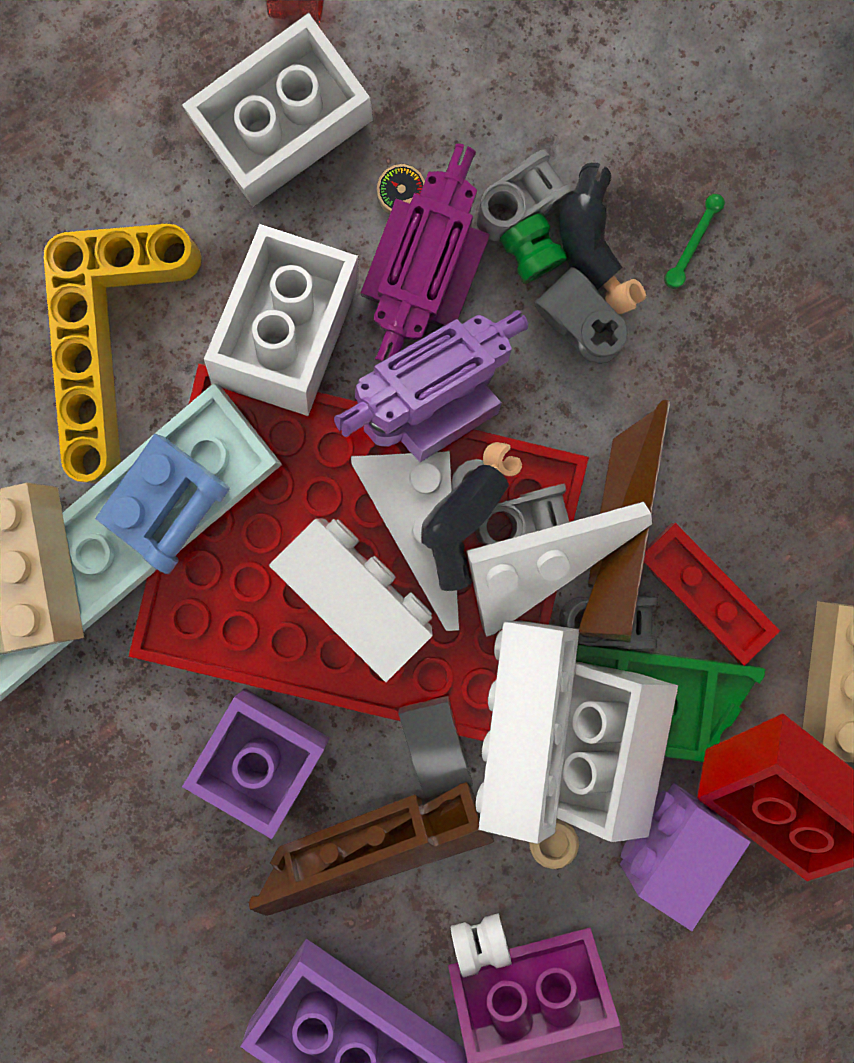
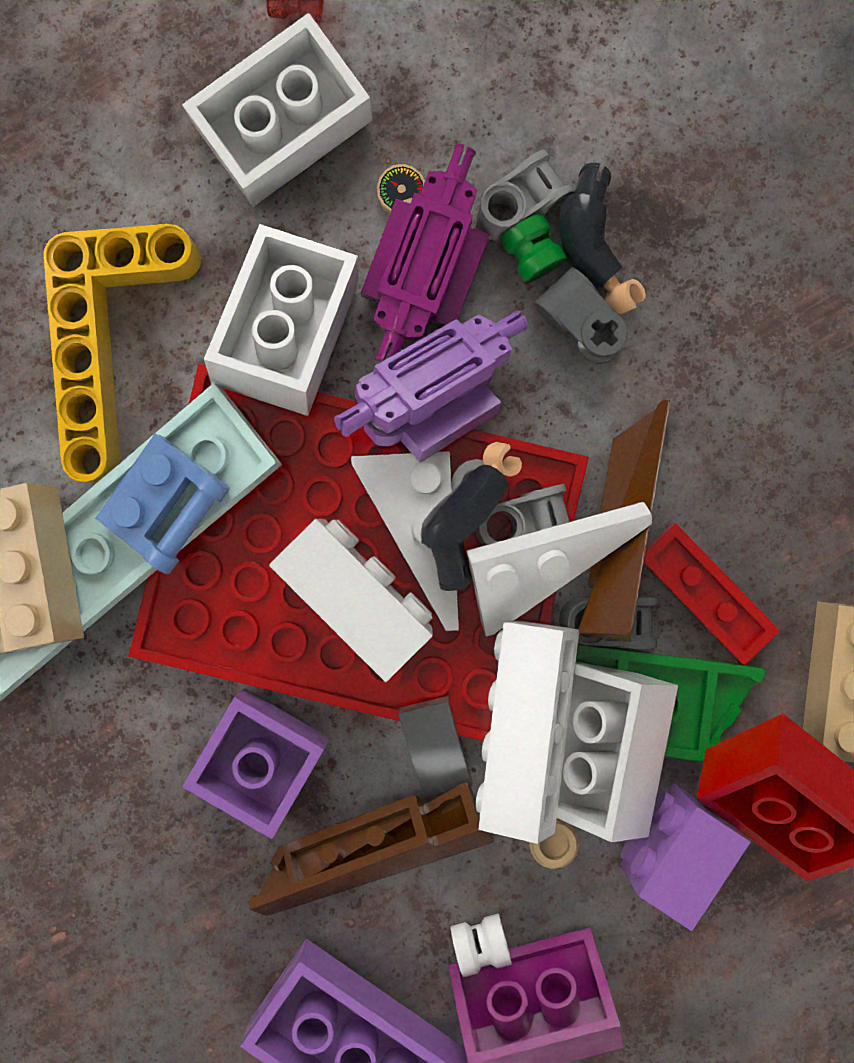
(676, 276): green hinge -> none

